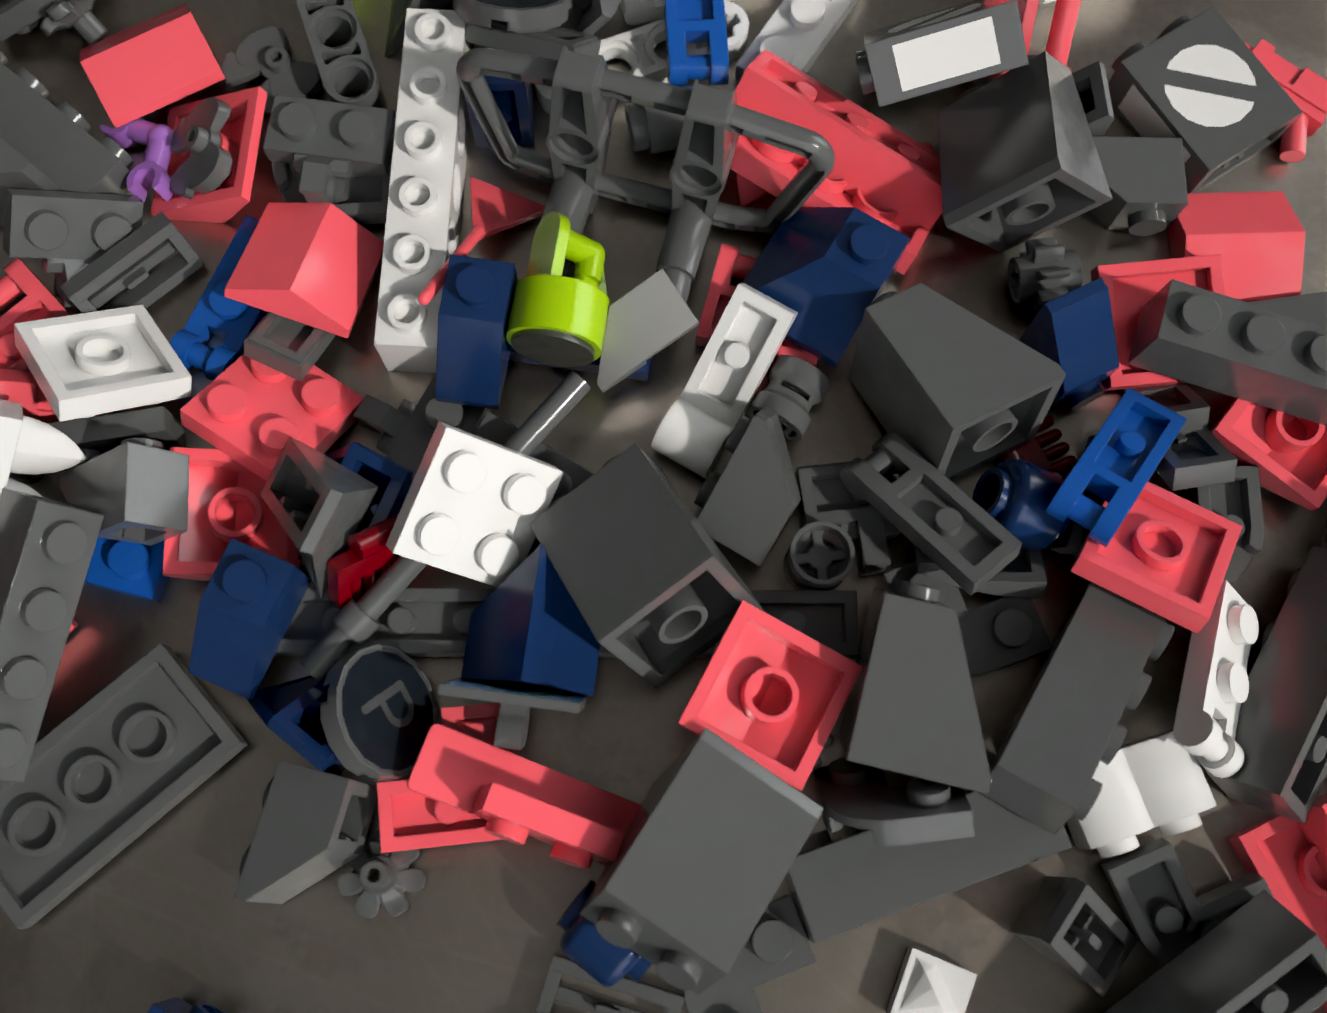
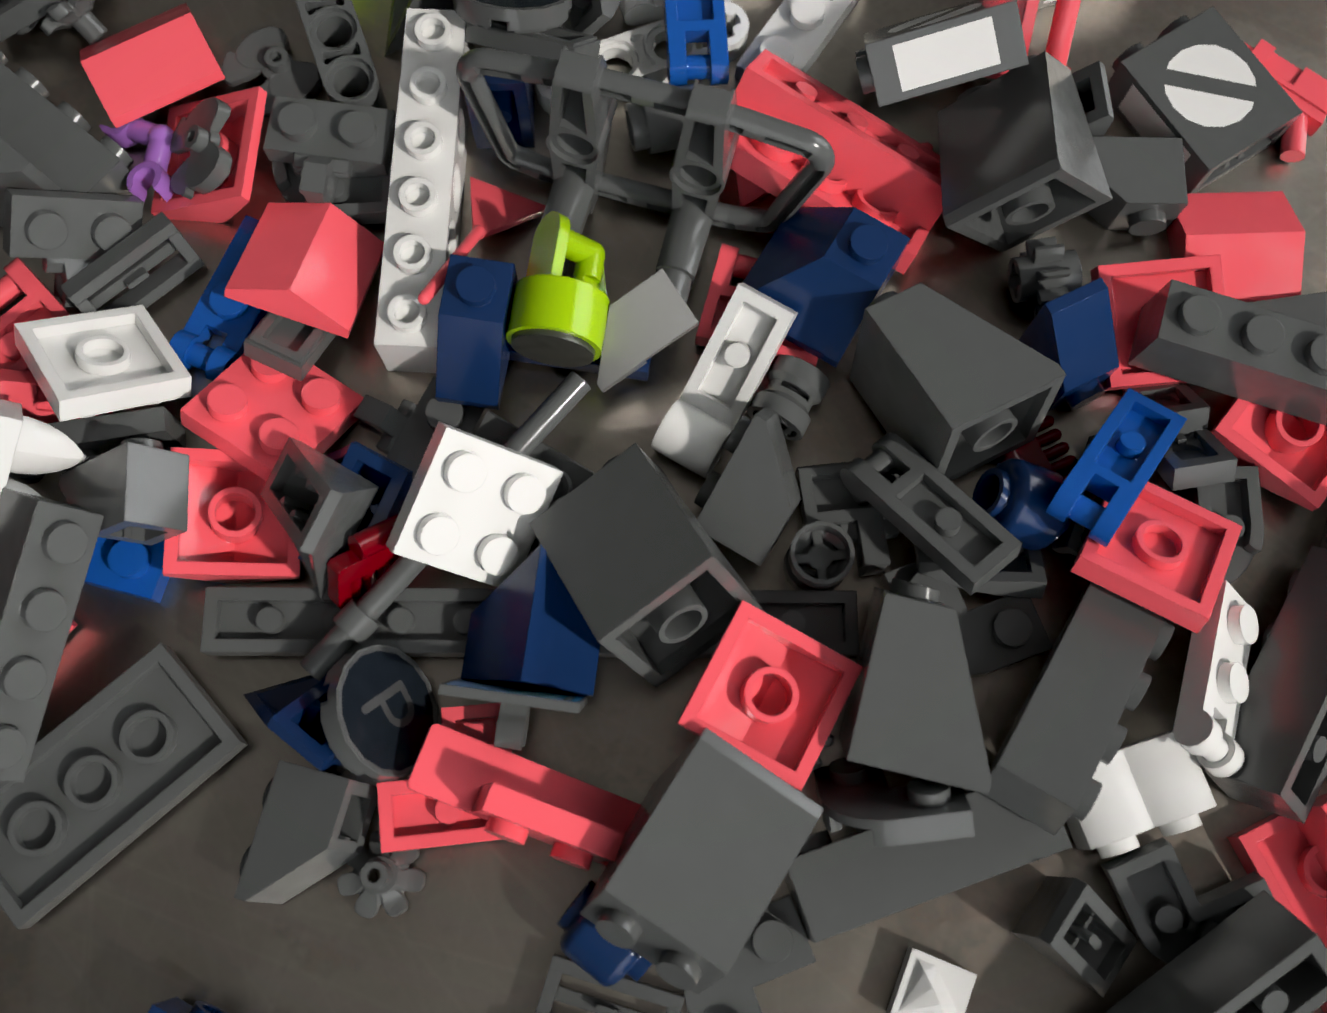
(244, 617): dark blue slope -> none

